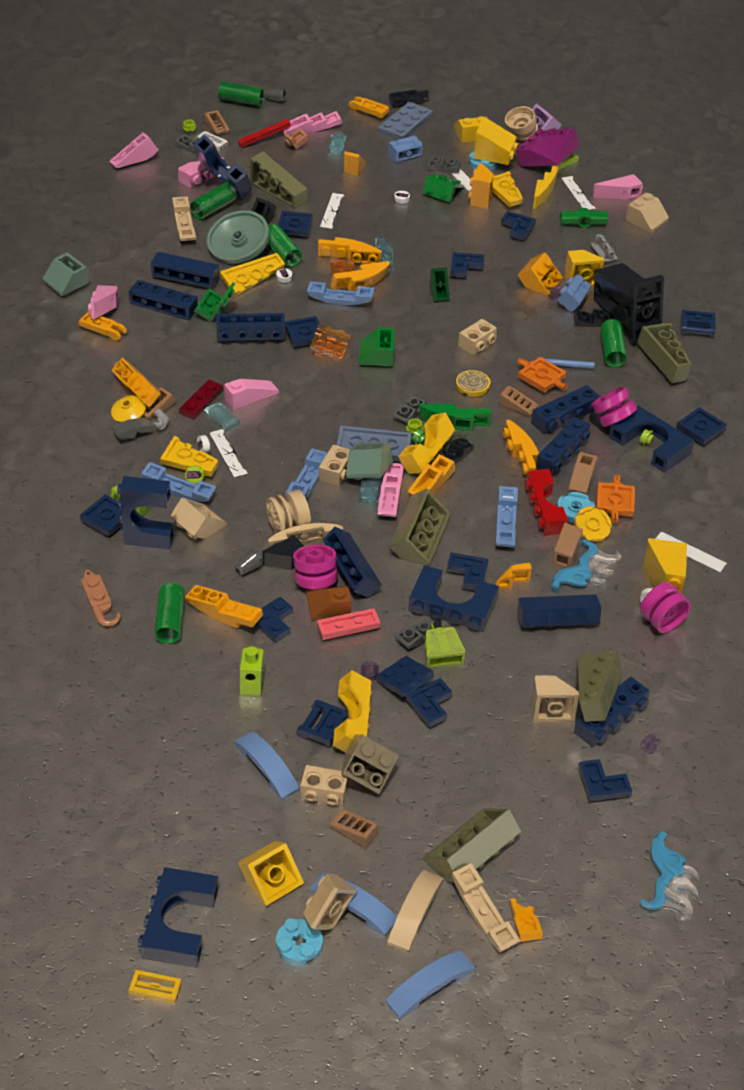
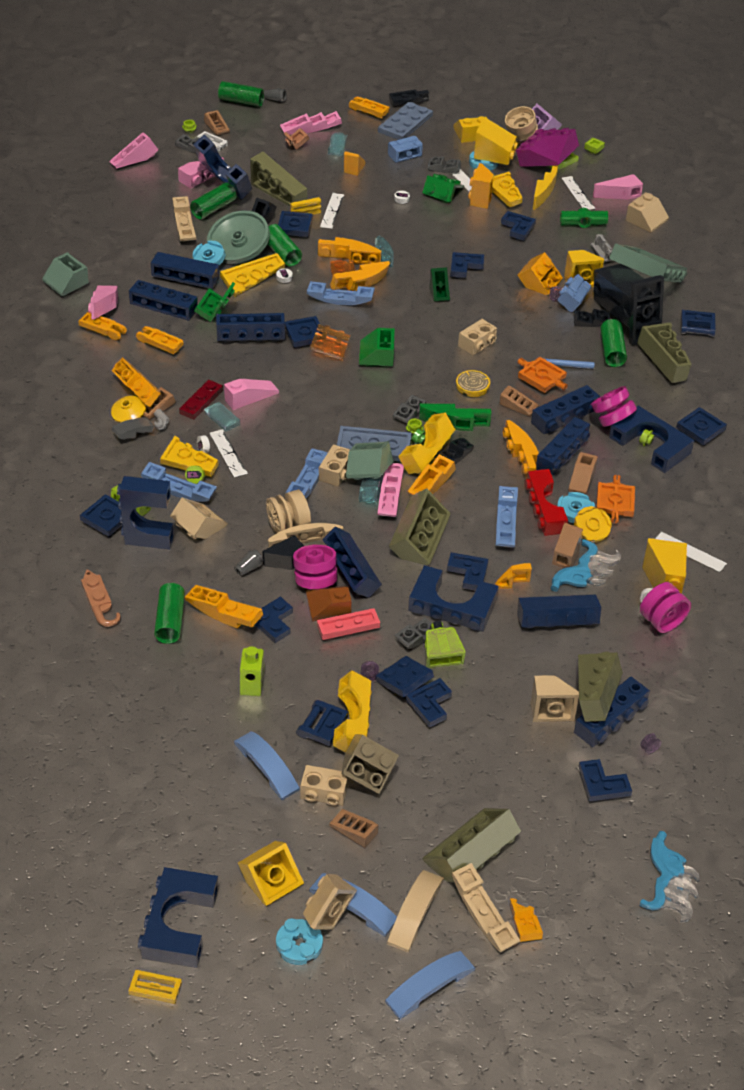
(160, 339): none -> light orange hinge
(211, 247): none -> medium azure plate
(264, 133): red axle -> none
(313, 209): none -> yellow tile
(594, 145): none -> lime plate
(648, 263): none -> sand green window

